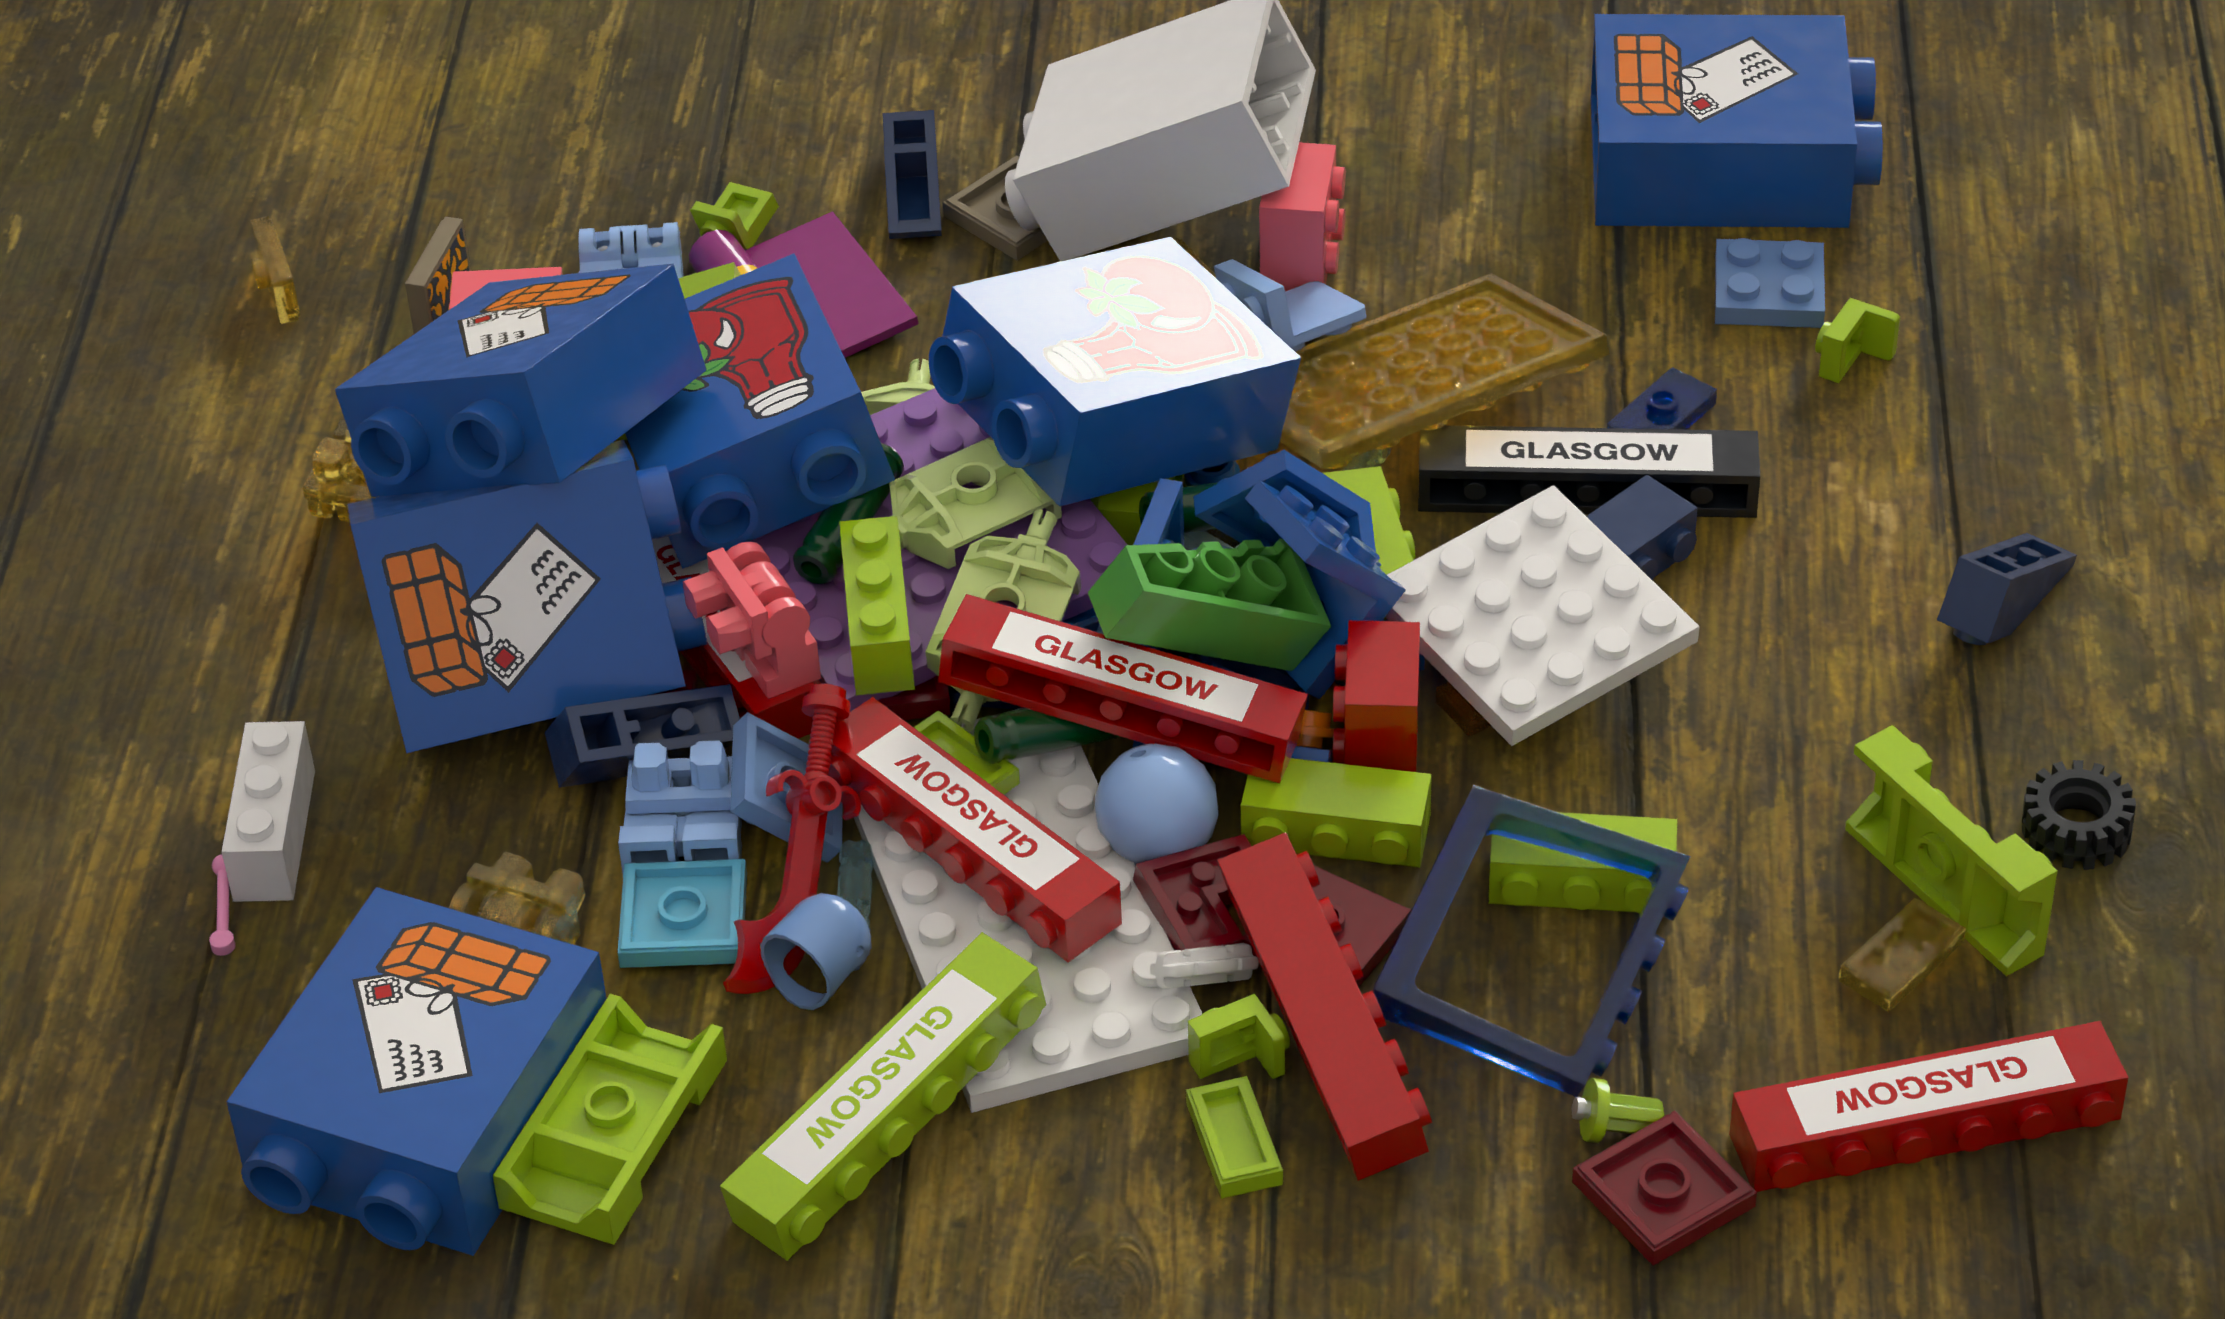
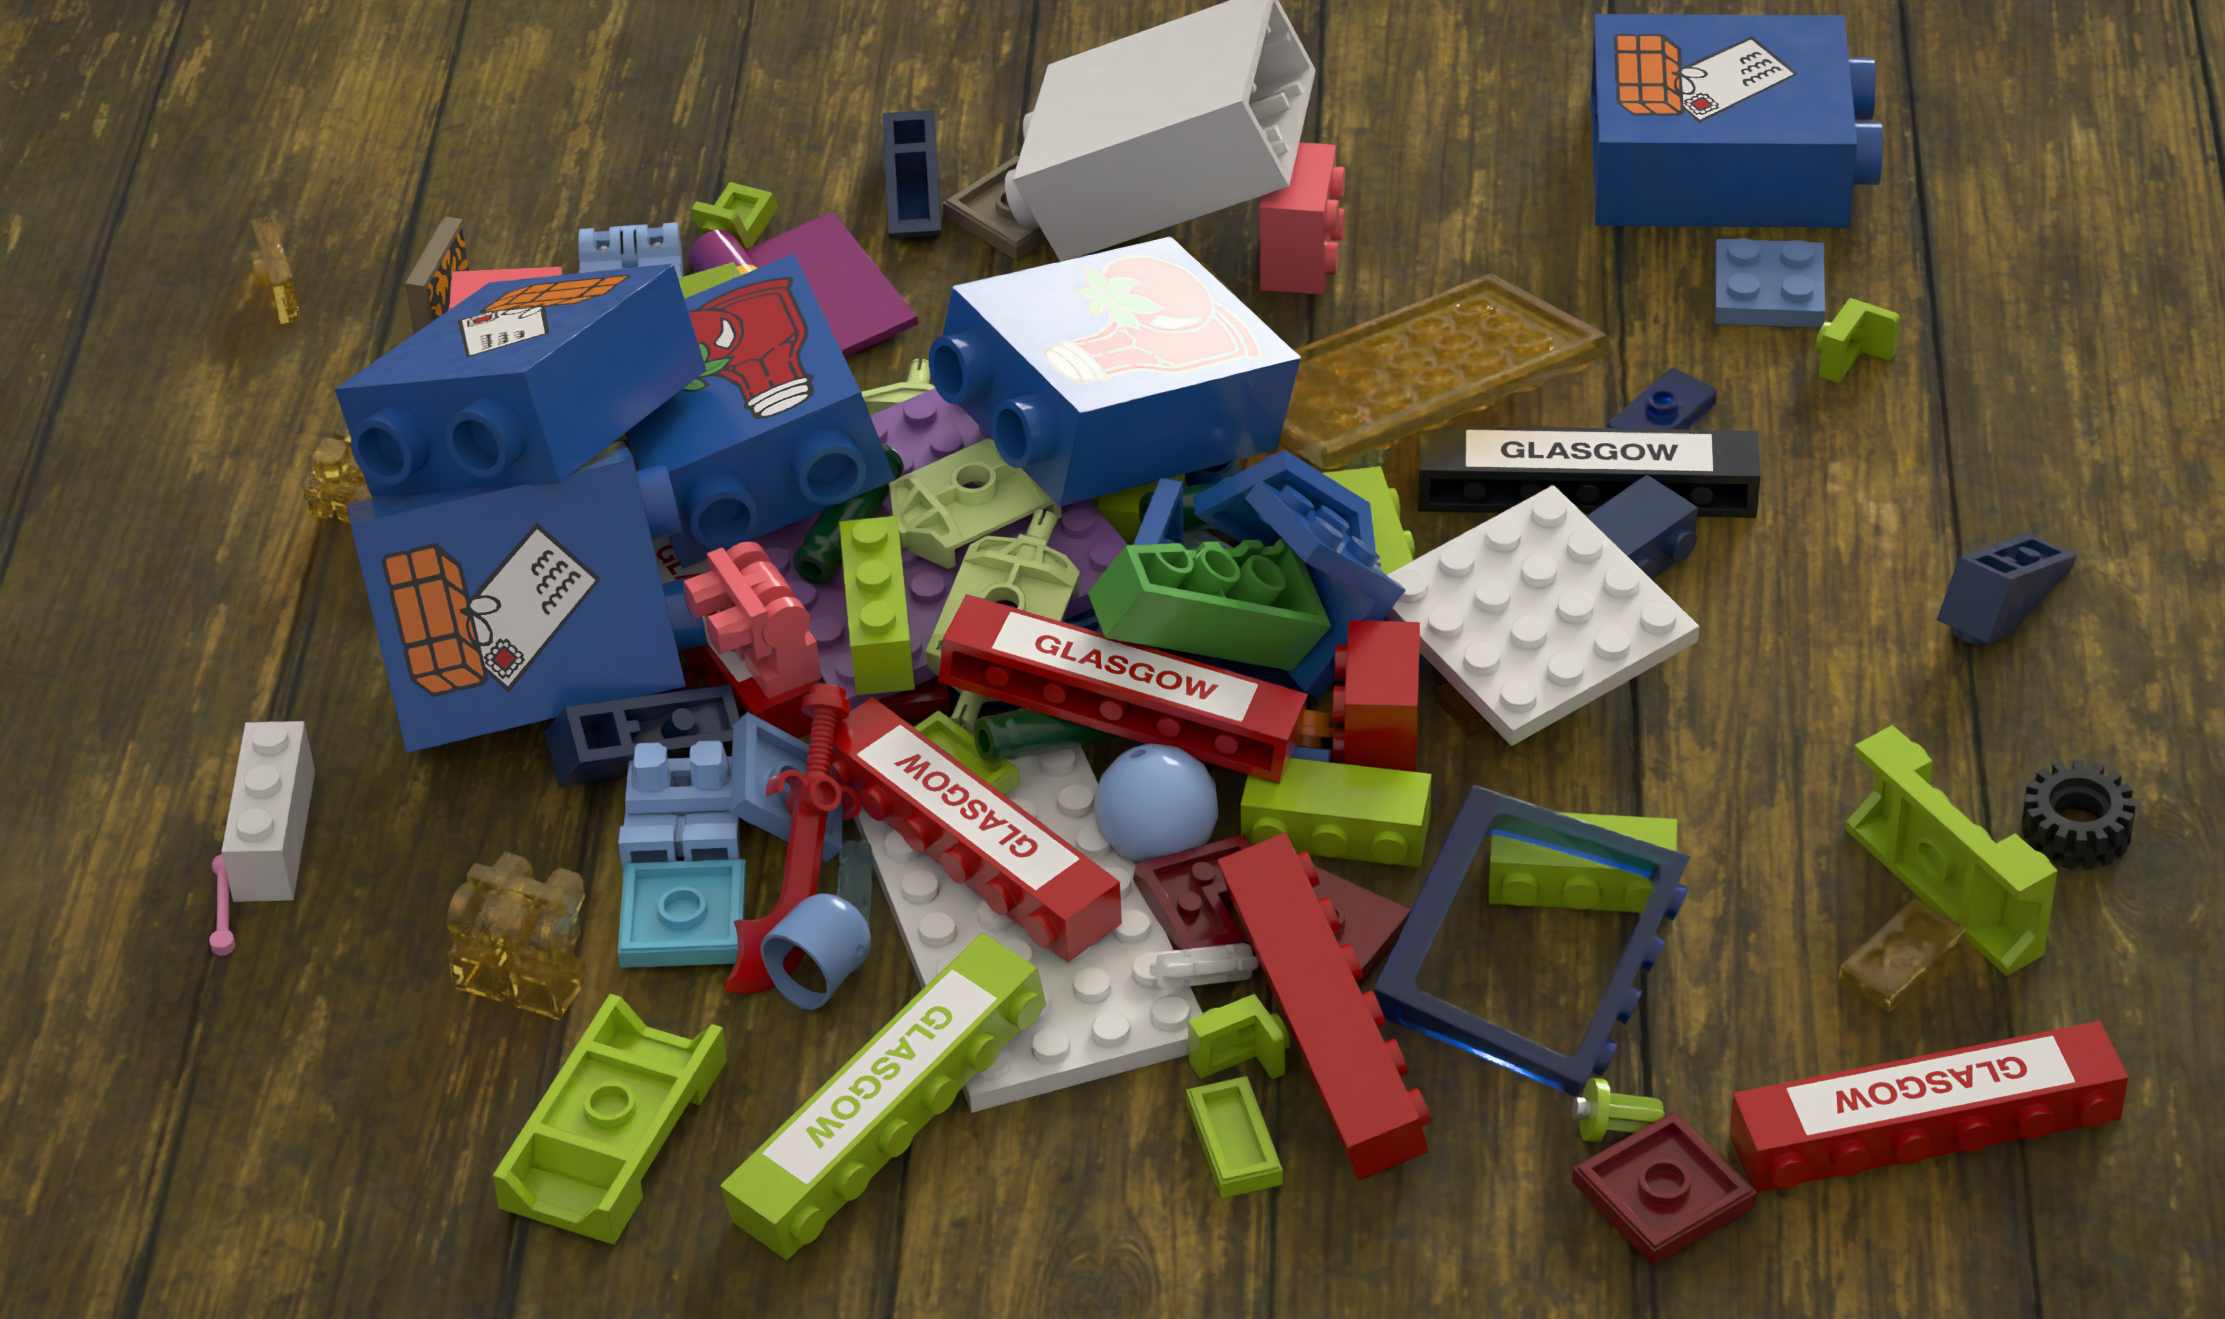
(412, 1070): blue brick -> none
(1291, 314): light blue bracket -> none

